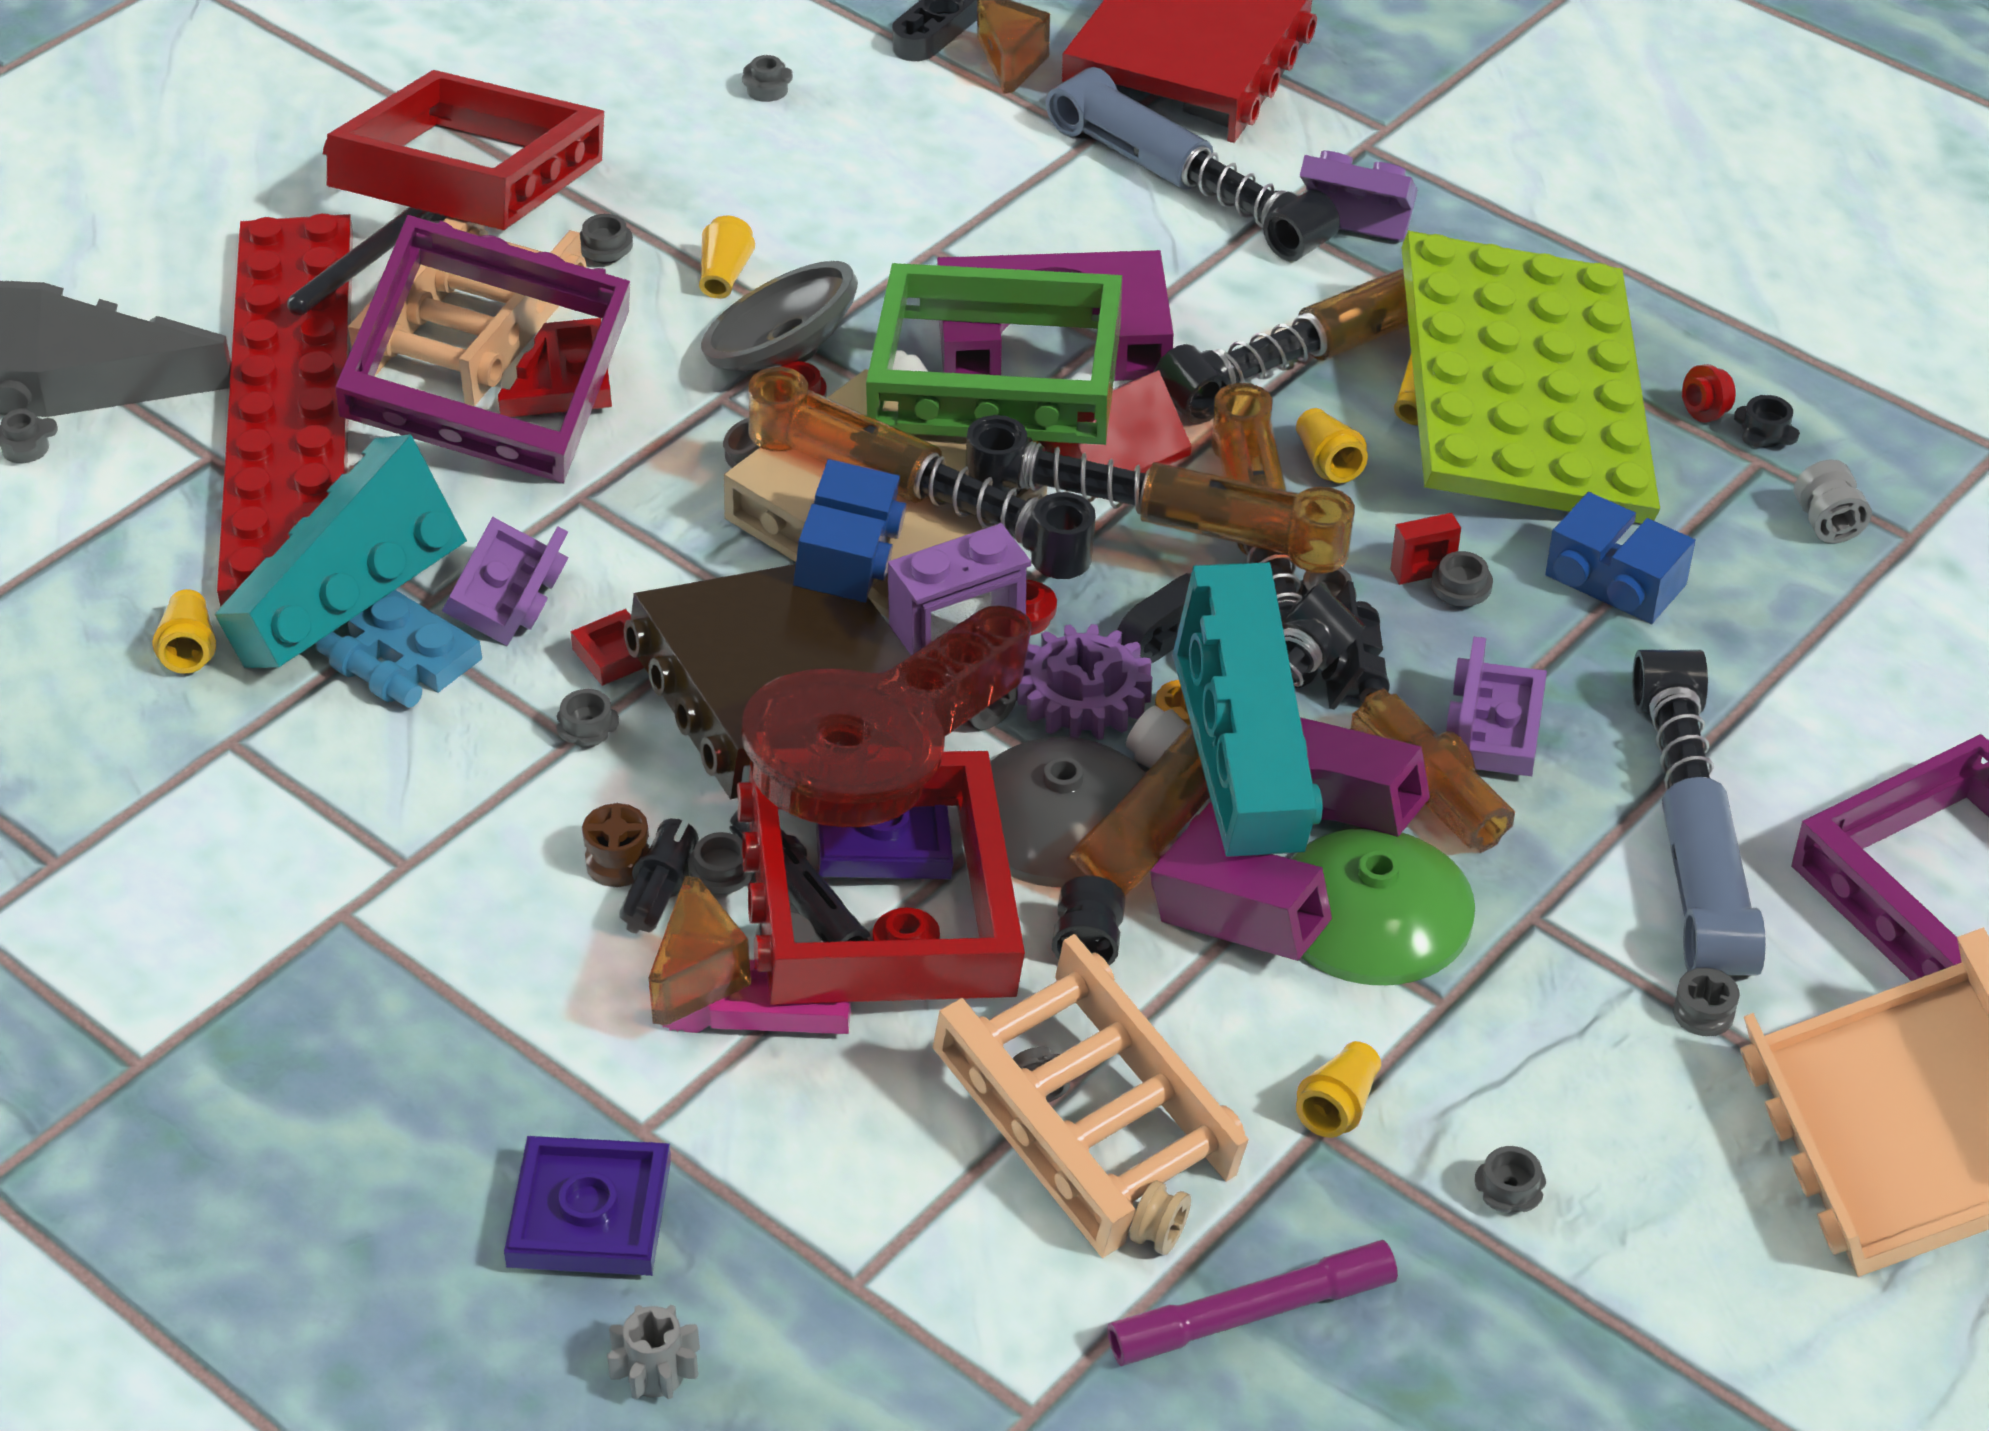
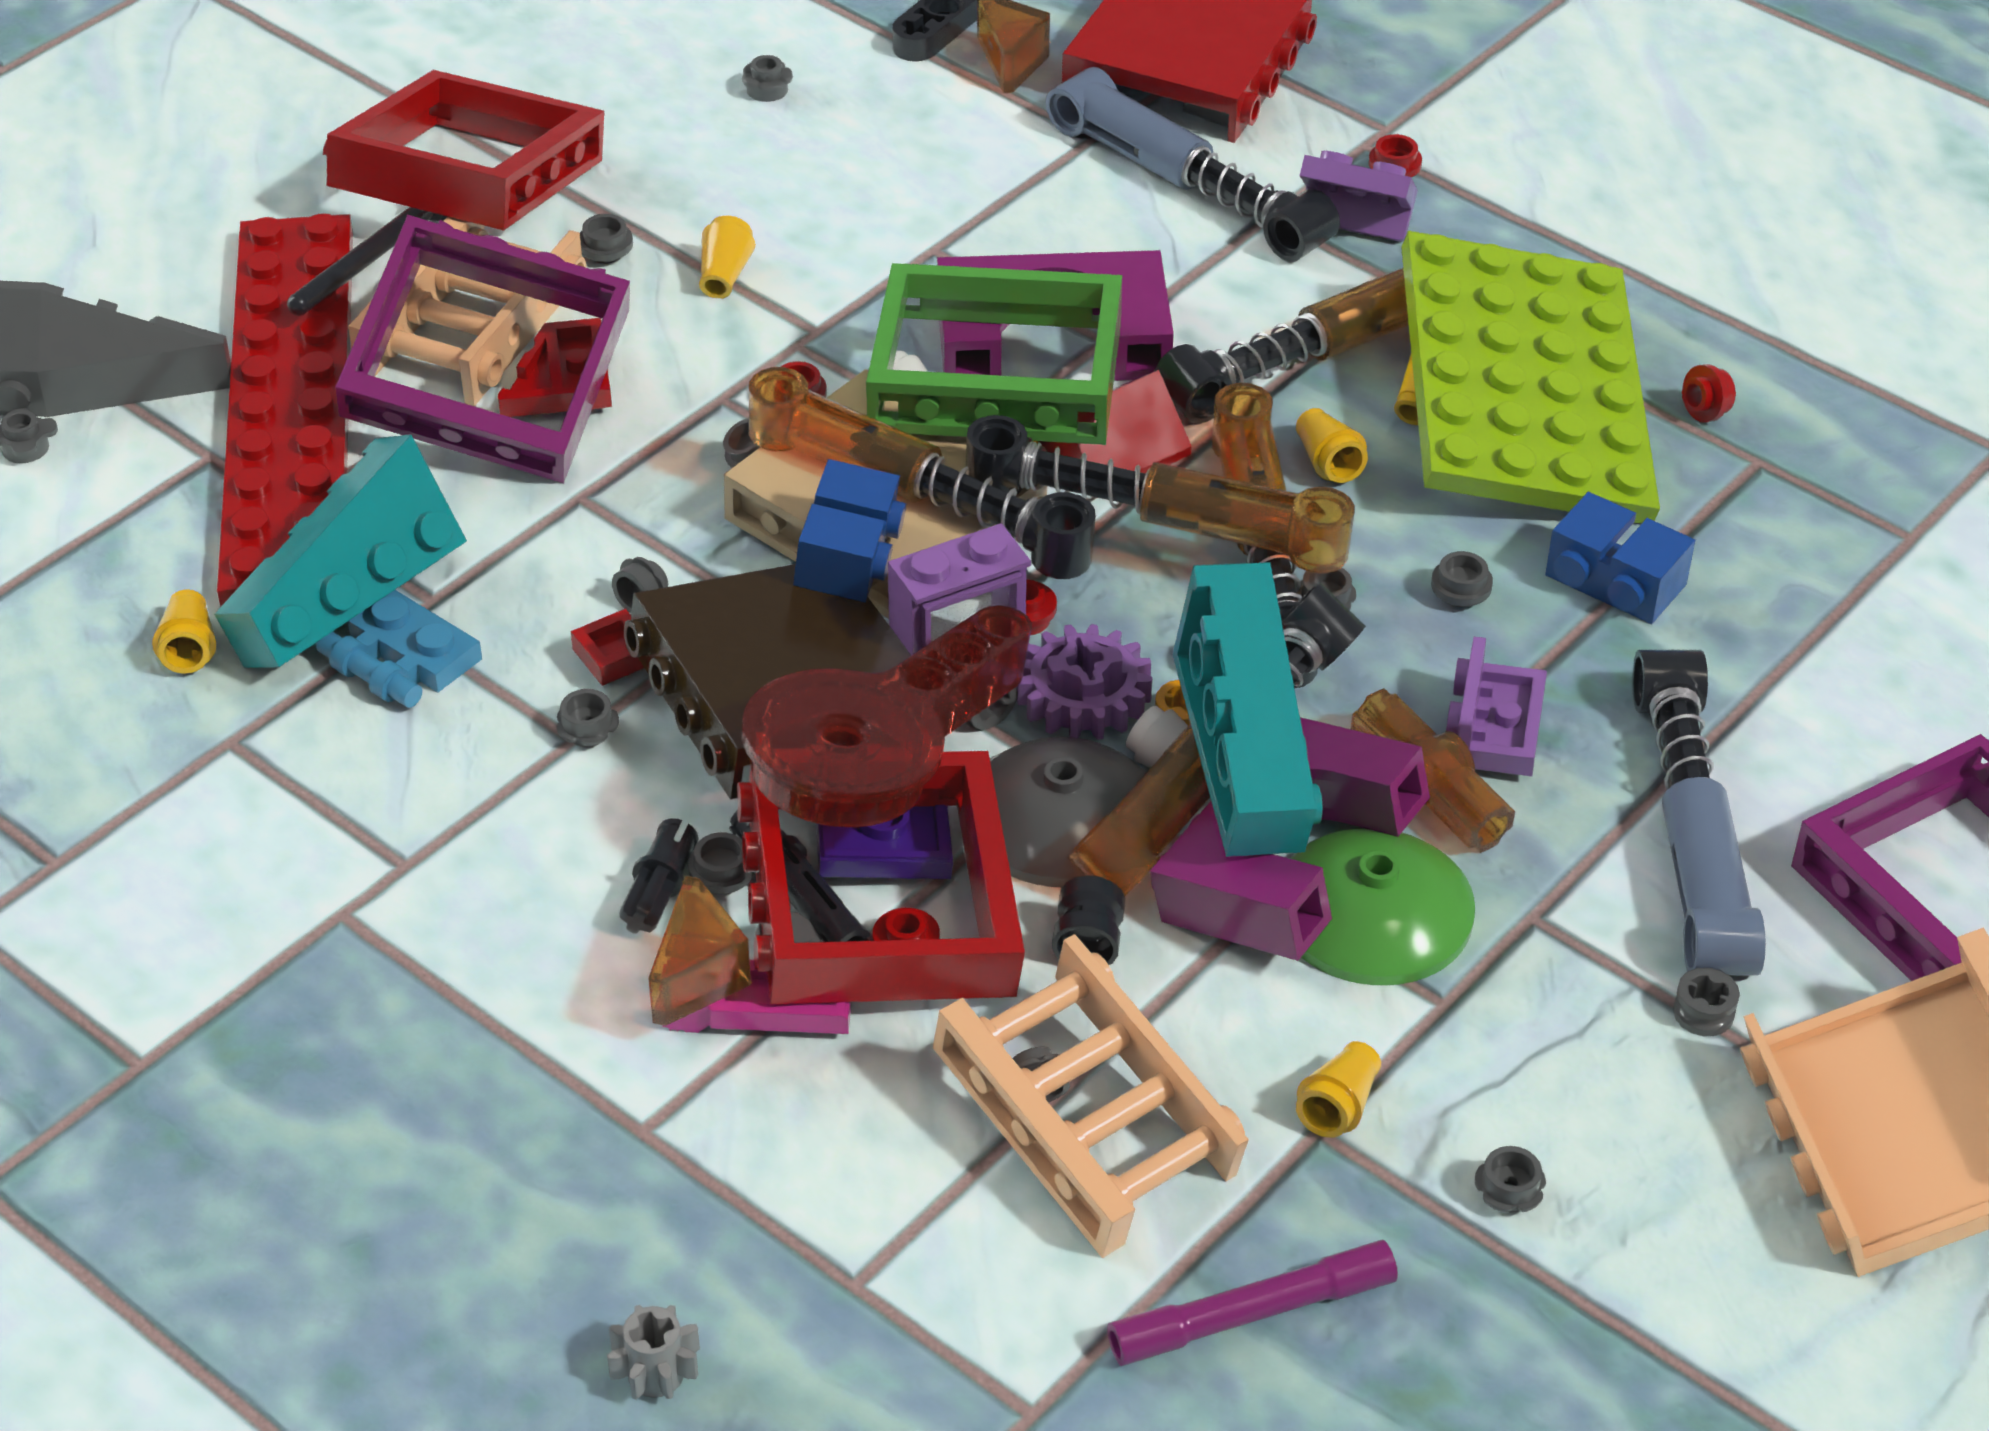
(504, 579): medium lavender bracket -> none
(588, 1205): dark purple plate -> none
(614, 842): reddish brown wheel -> none
(637, 576): none -> dark grey plate
(782, 318): dark grey dish -> none
(1156, 620): black beam -> none
(1160, 1217): tan bush -> none
(1359, 668): black hinge -> none
(1398, 151): none -> red plate
(1422, 545): red plate -> none
(1767, 422): black plate -> none
(1832, 501): light grey wheel -> none

